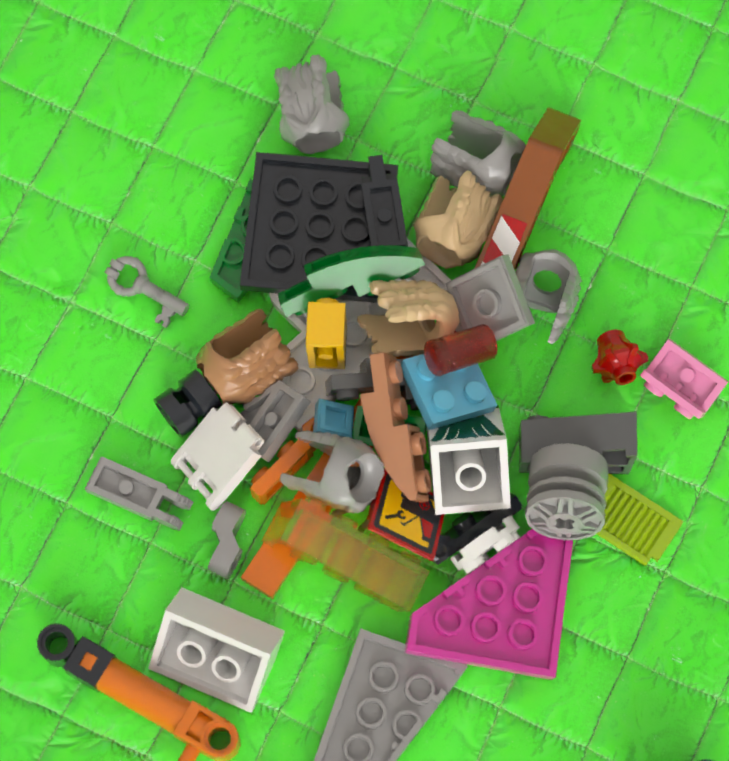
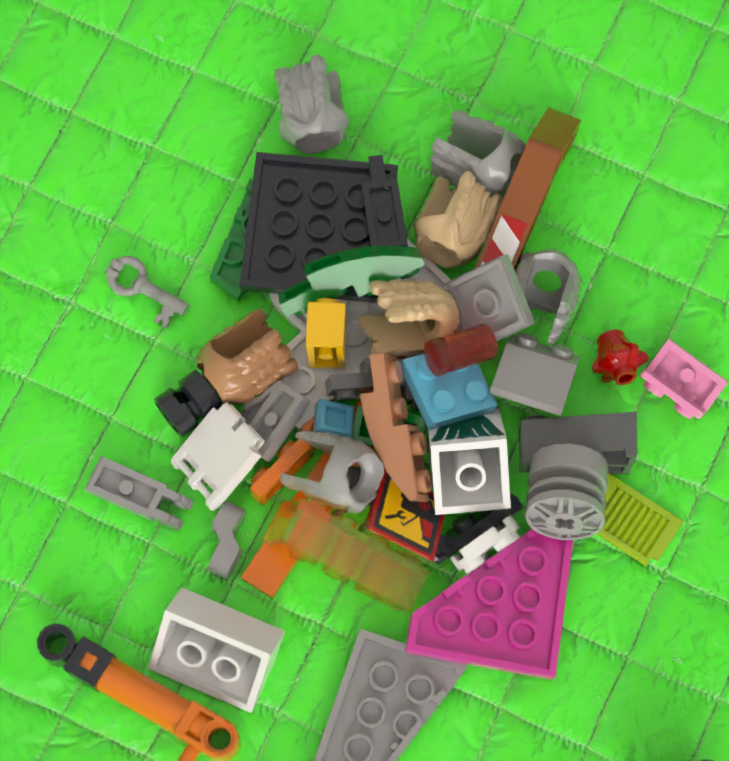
(535, 373): none -> light grey slope

